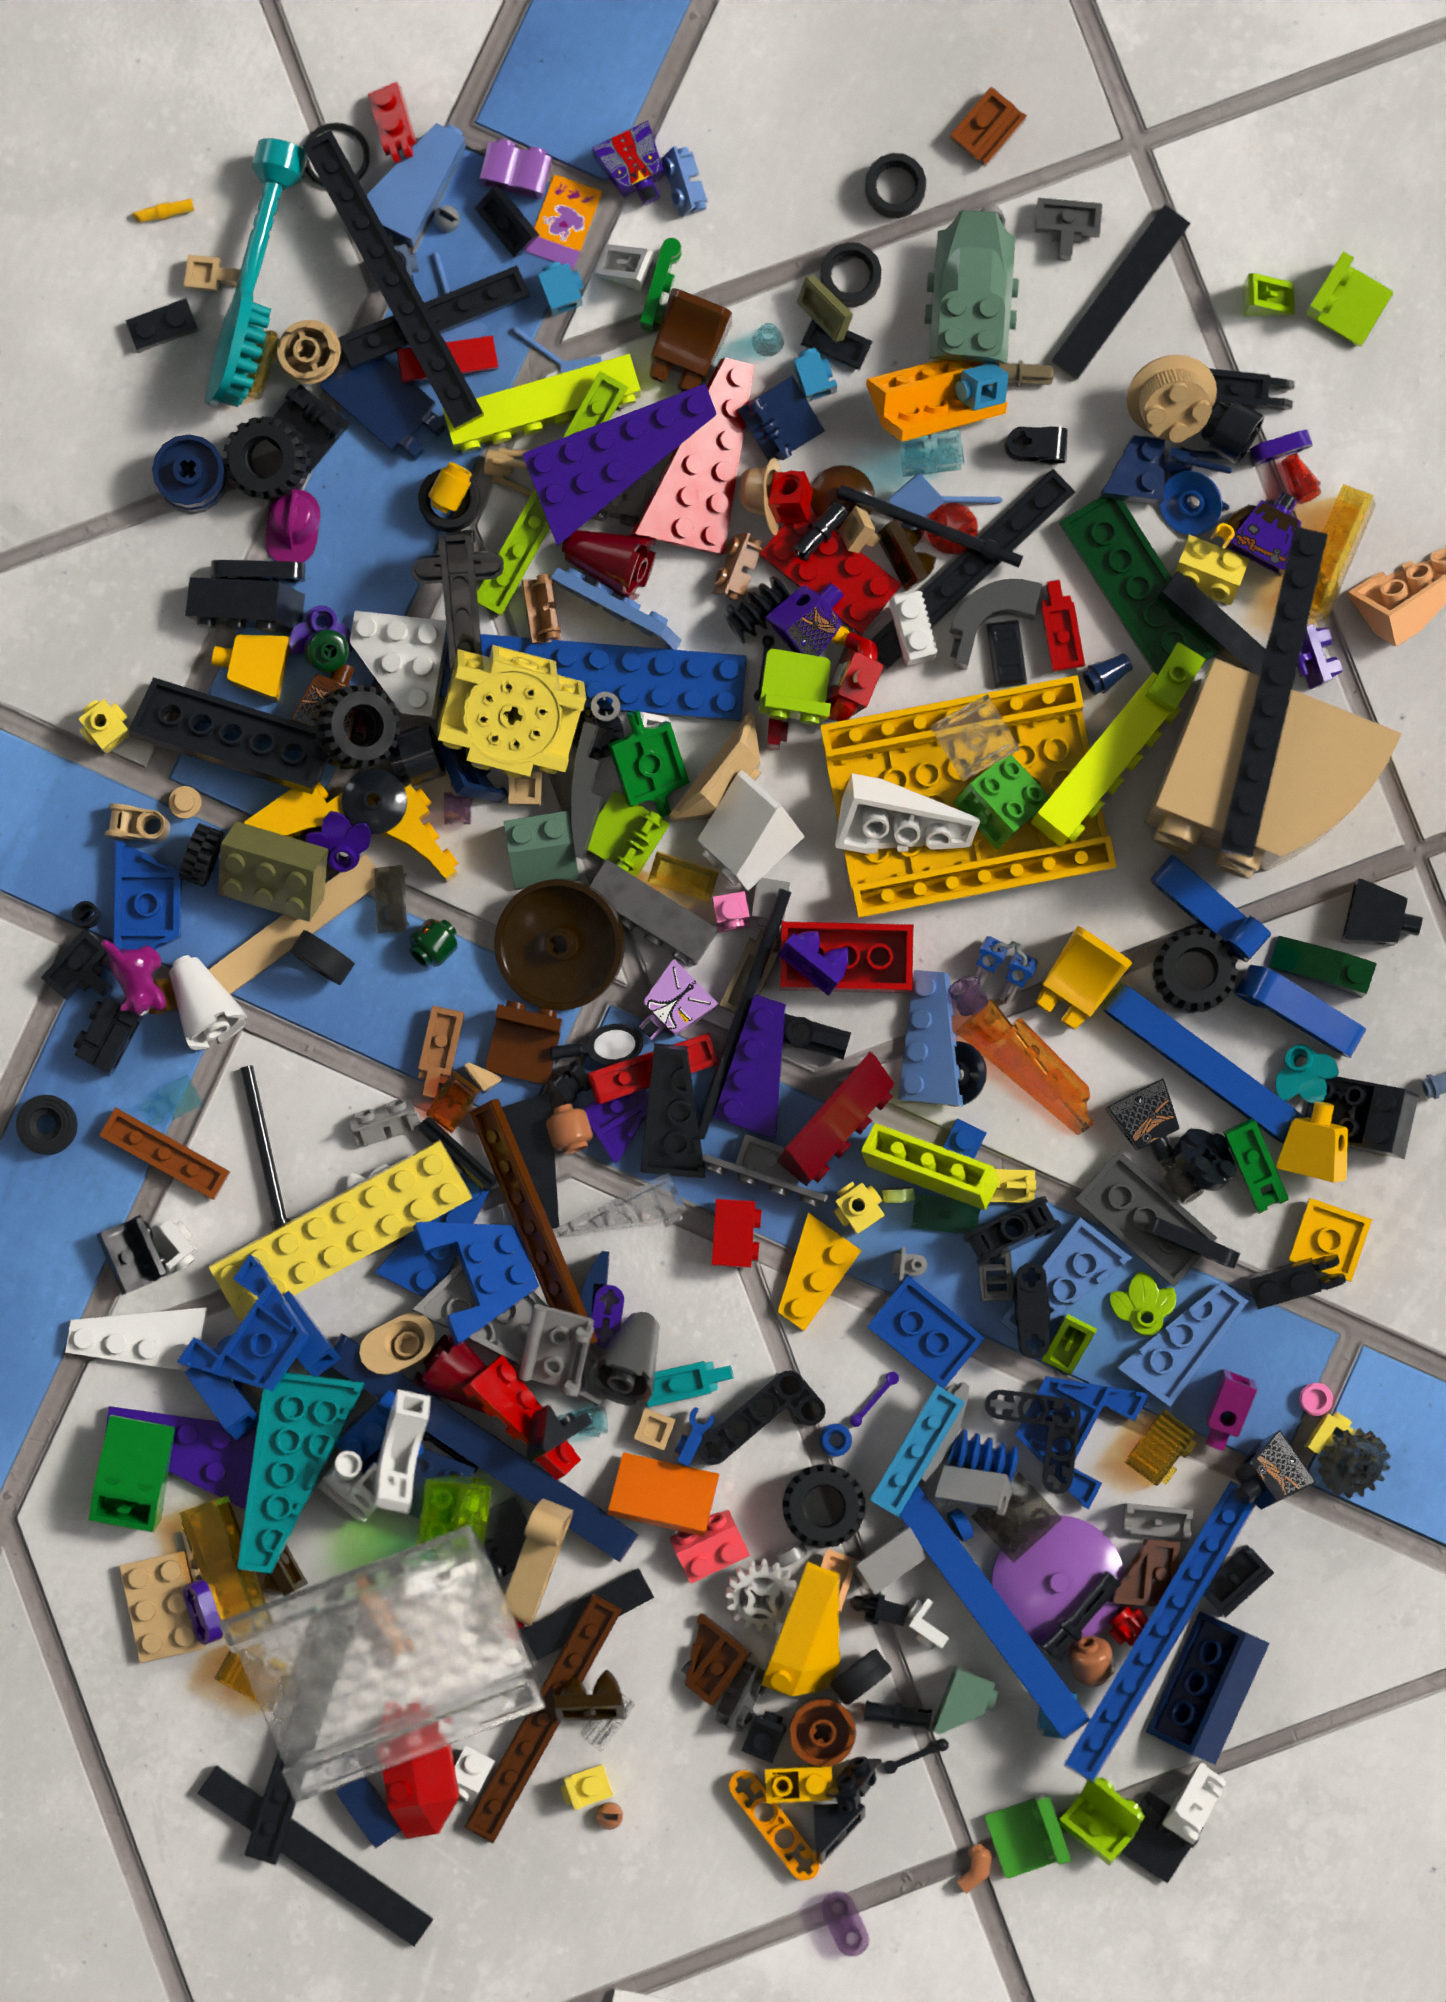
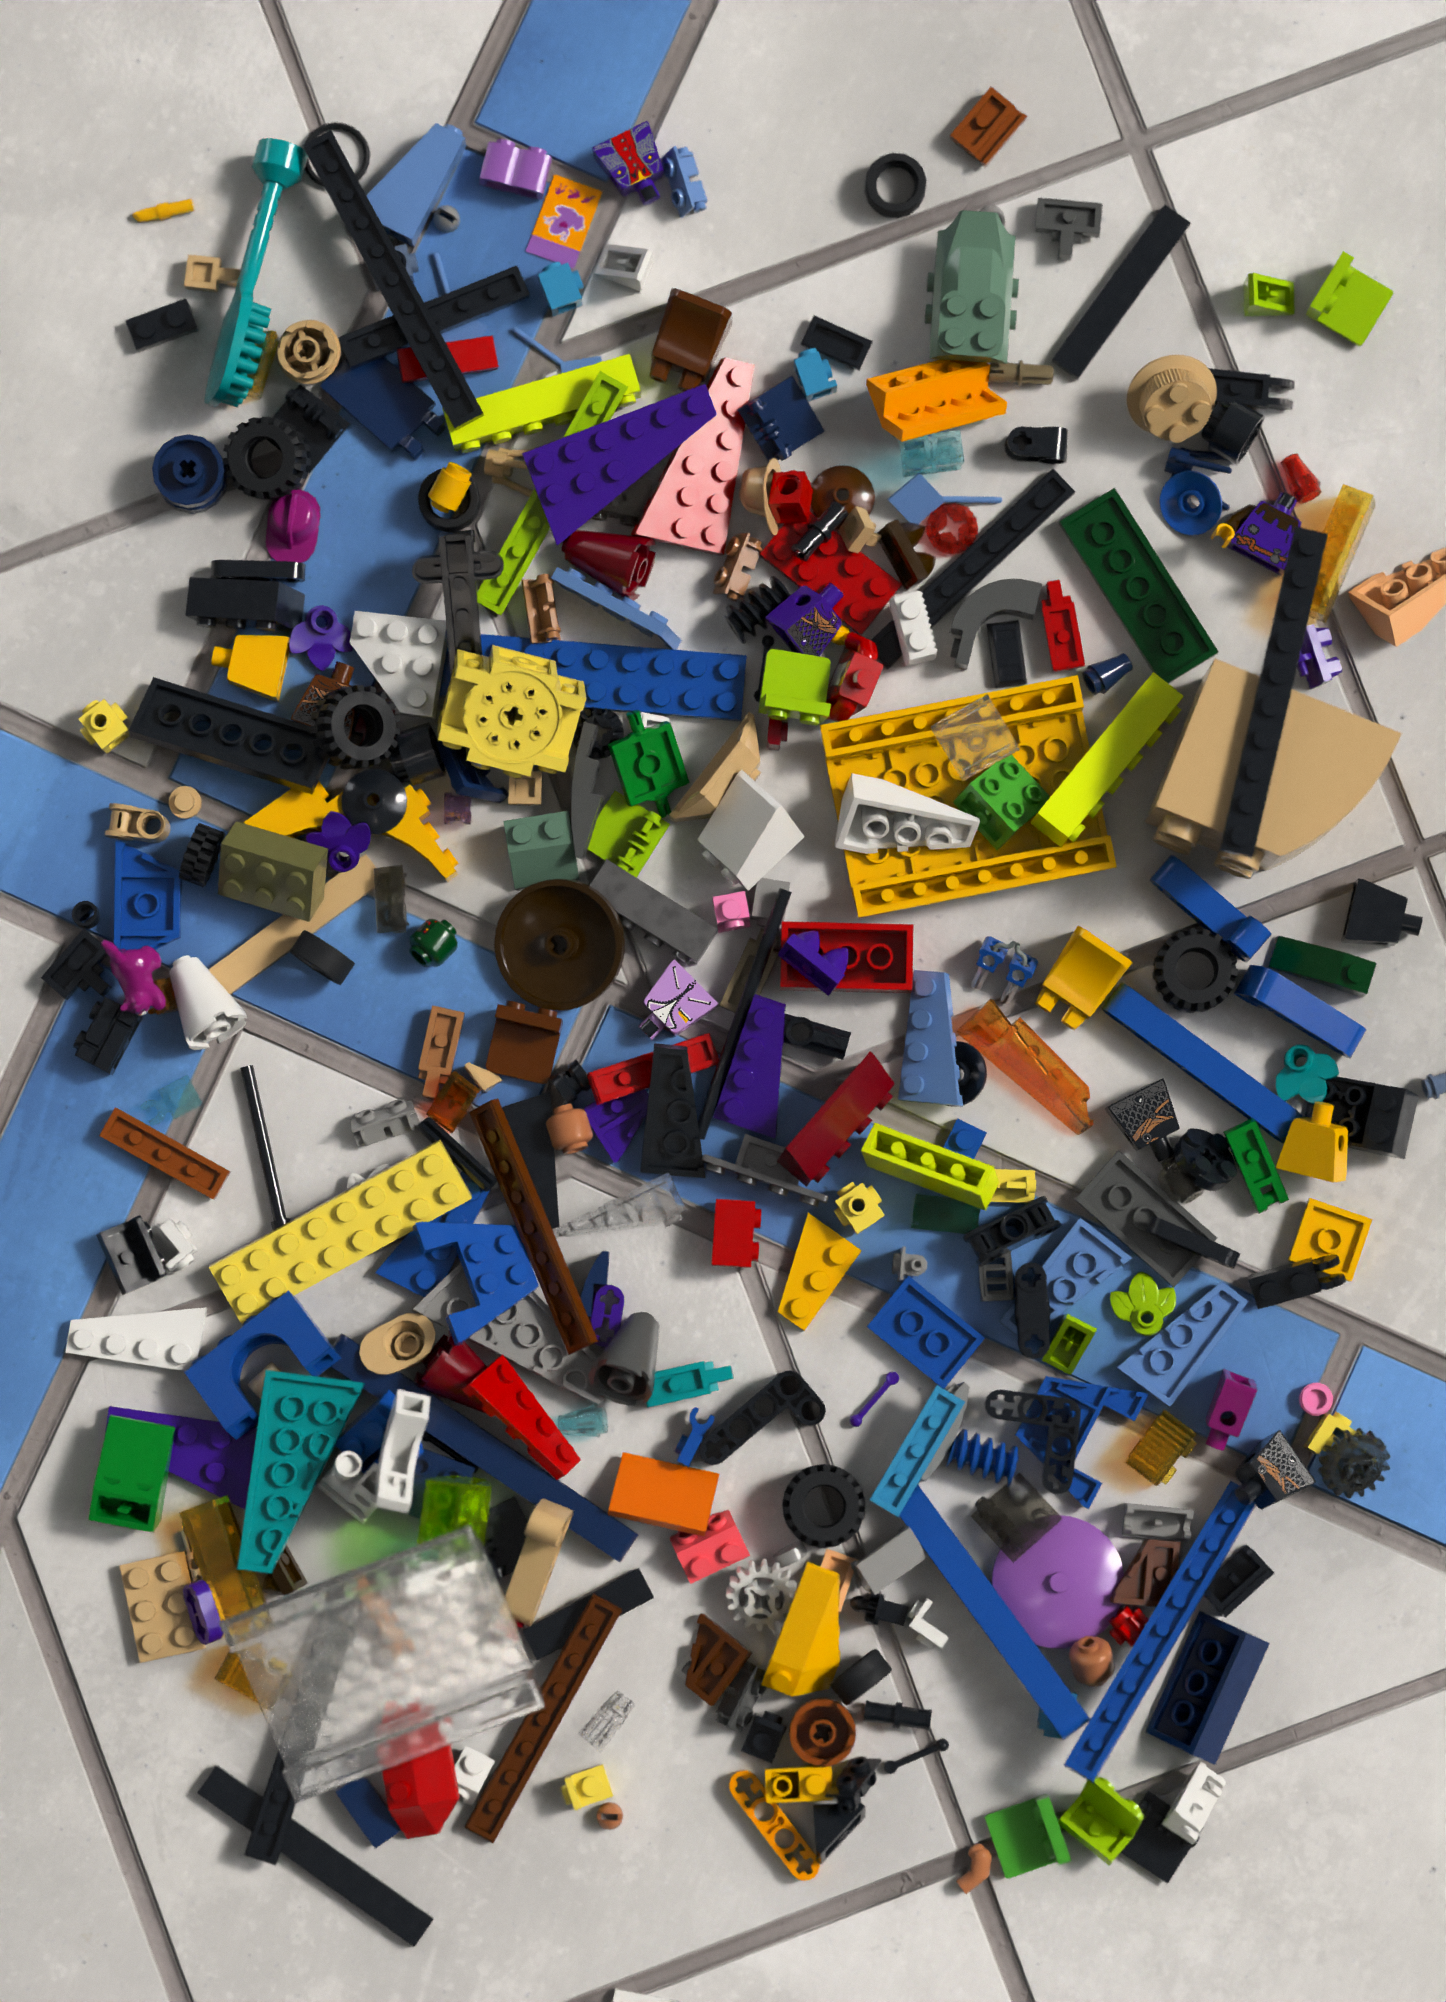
(28, 1120): black tyre -> none
(262, 1343): blue wing -> none
(316, 645): dark green head -> none
(393, 121): red hinge -> none
(506, 221): black plate -> none
(549, 1431): black slope -> none
(556, 1348): light grey piece -> none
(603, 1703): dark brown tile -> none
(604, 1045): piece -> none
(615, 704): light grey bush -> none
(654, 1429): tan plate -> none
(661, 282): green plate -> none
(683, 876): clear yellow slope -> none
(765, 346): clear light blue cone -> none
(824, 308): olive plate -> none
(835, 1429): blue plate -> none
(844, 1923): clear purple plate -> none
(861, 252): black tyre -> none
(898, 1194): yellowish green tile -> none
(960, 1525): blue tile -> none
(963, 1700): sand green slope -> none
(968, 995): clear purple wheel -> none
(974, 1488): light grey hinge -> none
(975, 386): dark azure brick -> none
(989, 549): black bar -> none
(1108, 1585): black pin -> none
(1138, 472): dark blue wing -> none
(1175, 677): lime plate -> none
(1212, 569): light yellow bracket -> none
(1213, 624): black tile -> none
(1281, 447): dark purple beam -> none

